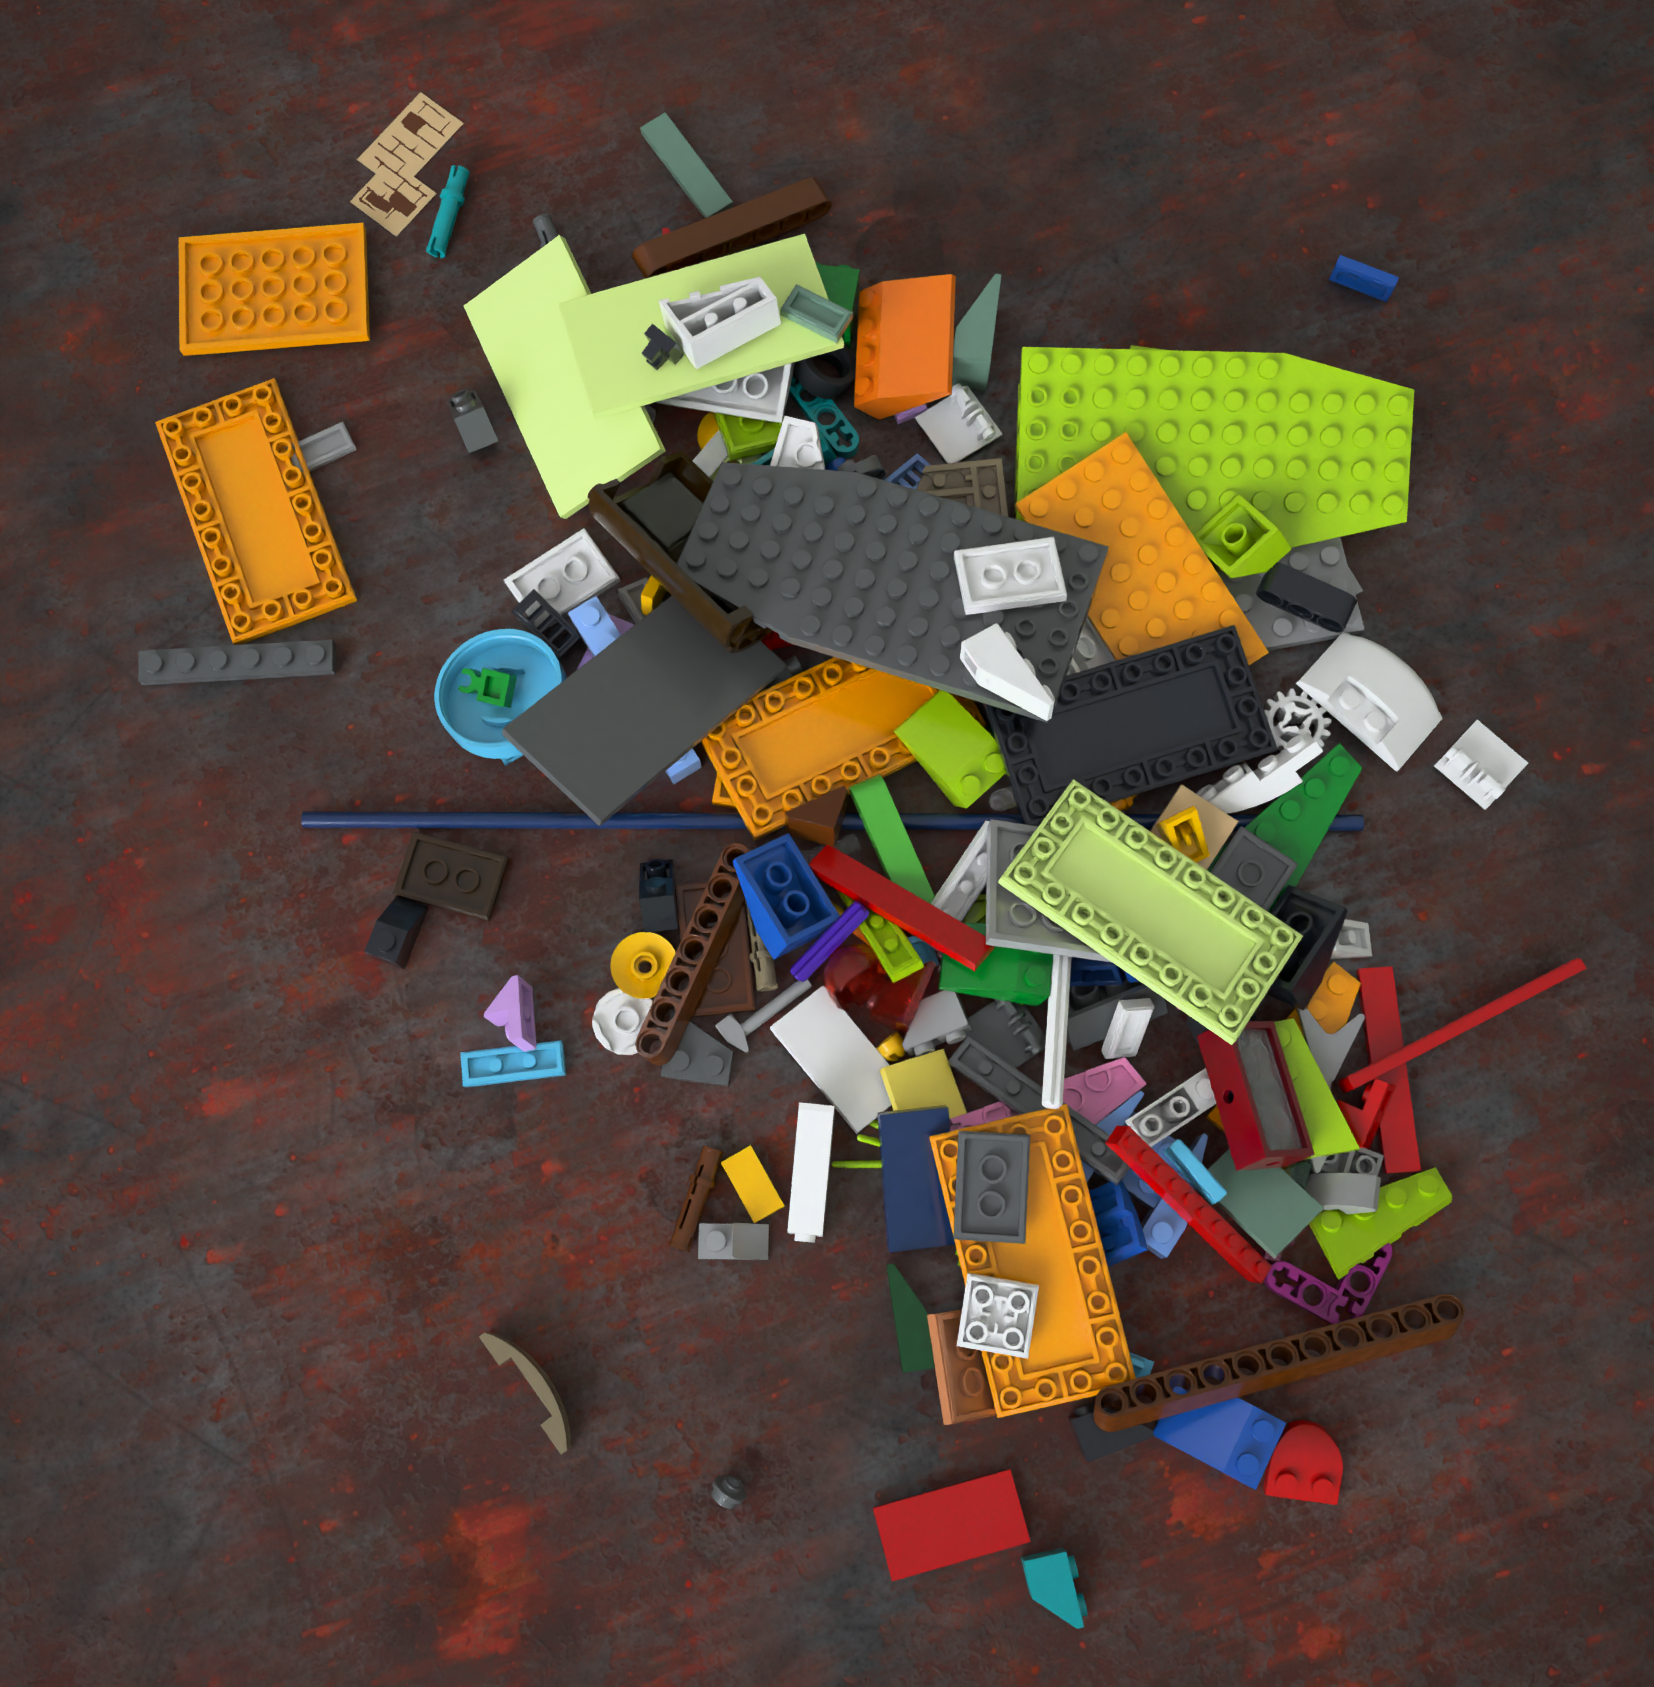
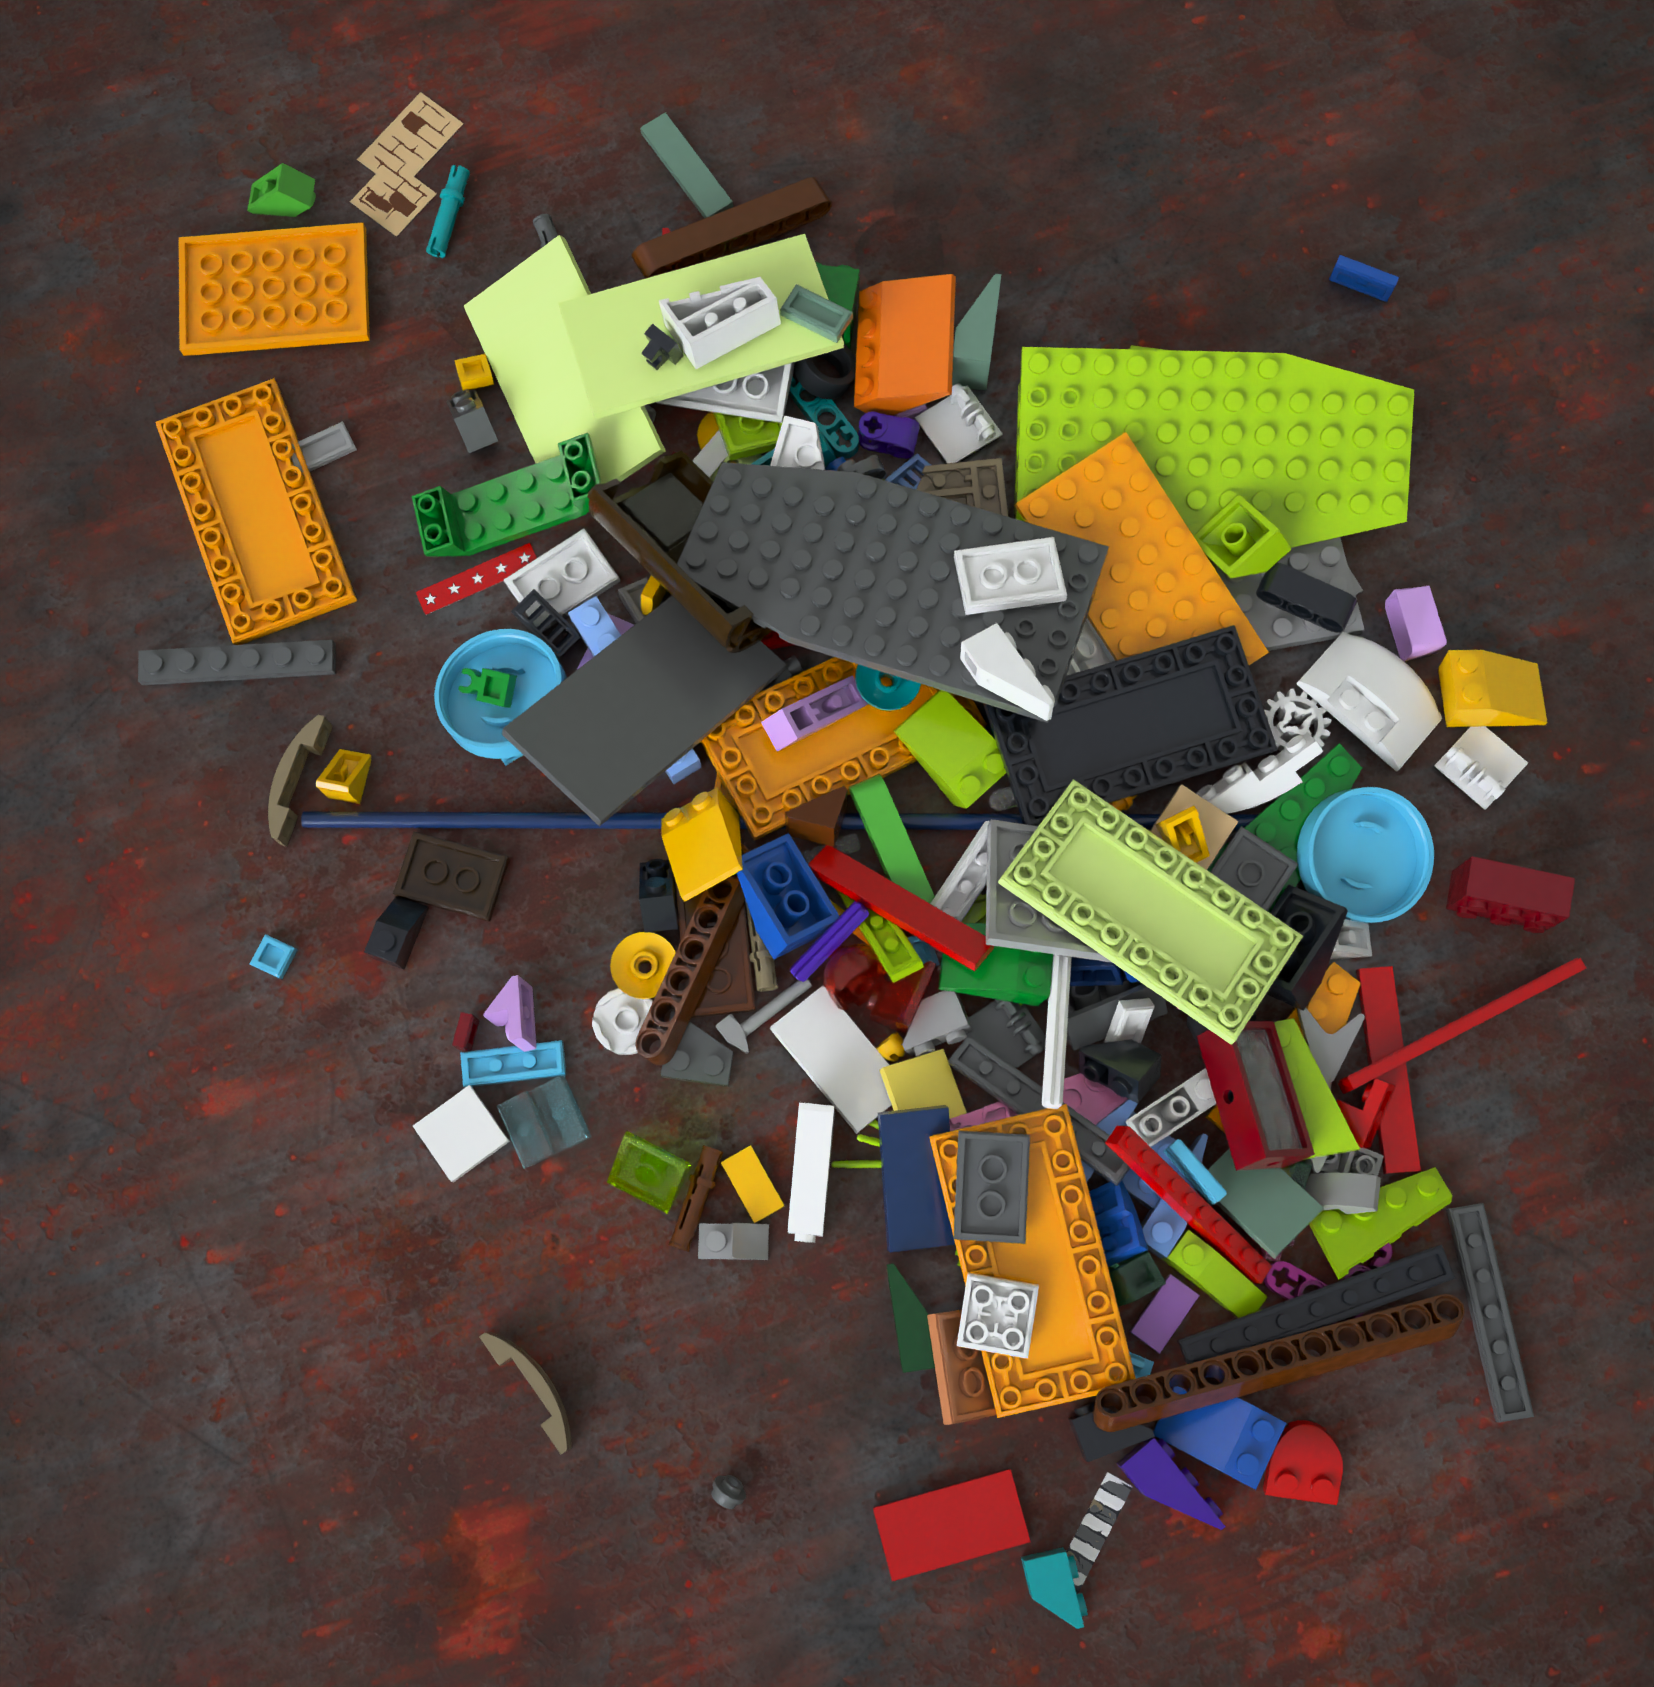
(273, 956): none -> medium azure tile
(282, 193): none -> bright green slope
(310, 739): none -> dark tan slope
(345, 776): none -> yellow slope
(461, 1133): none -> white tile
(465, 1032): none -> dark red tile
(474, 372): none -> yellow plate
(474, 579): none -> red sticker
(509, 504): none -> green slope
(543, 1121): none -> clear light blue slope
(648, 1172): none -> clear neon green slope
(702, 842): none -> yellow slope
(813, 713): none -> lavender slope
(884, 697): none -> teal dish
(891, 436): none -> dark purple piece
(1097, 1525): none -> sticker
(1122, 1067): none -> black slope
(1135, 1278): none -> clear green slope
(1159, 1478): none -> dark purple slope
(1164, 1313): none -> medium lavender tile
(1214, 1275): none -> lime slope
(1322, 1305): none -> black tile
(1366, 853): none -> medium azure brick
(1415, 622): none -> lavender piece
(1490, 690): none -> yellow slope
(1490, 1313): none -> dark grey tile
(1510, 894): none -> dark red brick

